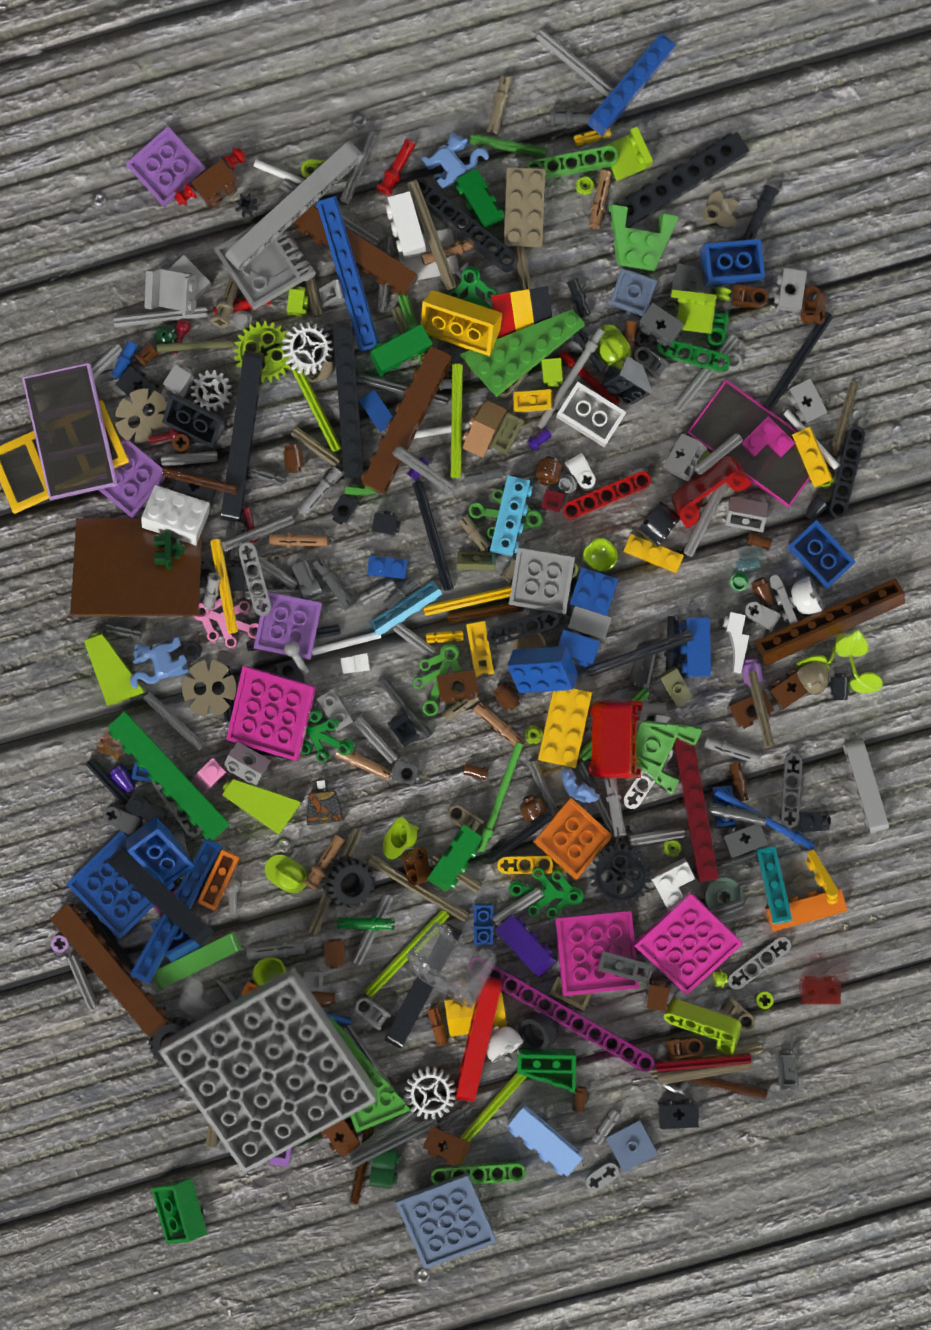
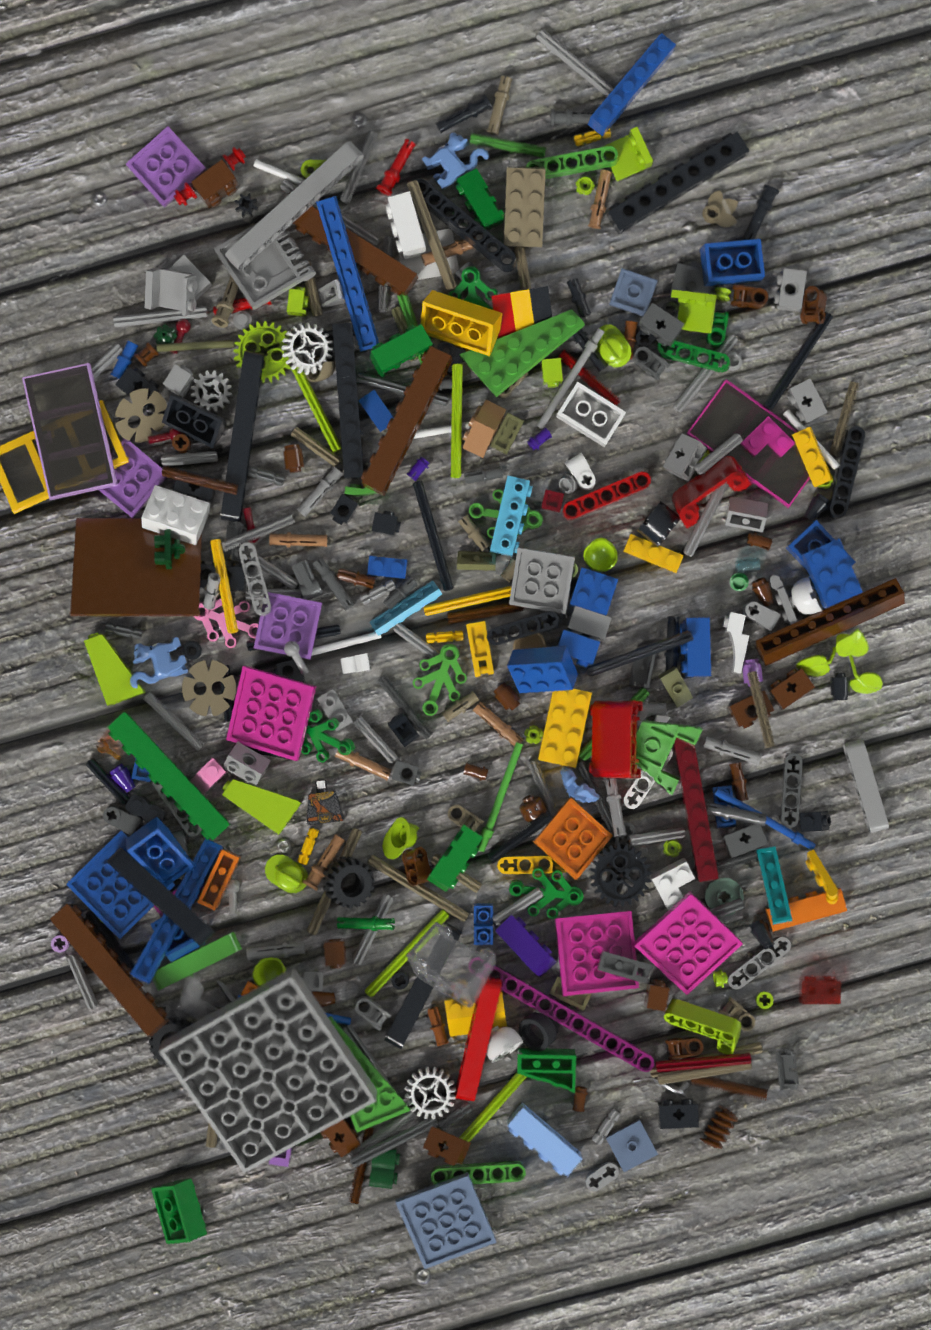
(308, 846): none -> yellow axle
(356, 578): none -> reddish brown axle
(403, 985): none -> black bush
(422, 468): light grey axle -> none
(465, 678): reddish brown brick -> none
(472, 110): none -> black pin
(533, 400): yellow plate -> none
(548, 471): reddish brown head -> none
(627, 380): black slope -> none
(639, 247): bright green wing -> none
(719, 1128): none -> reddish brown piece
(762, 933): none -> black cone
(814, 677): dark tan helmet -> none
(831, 573): none -> blue brick

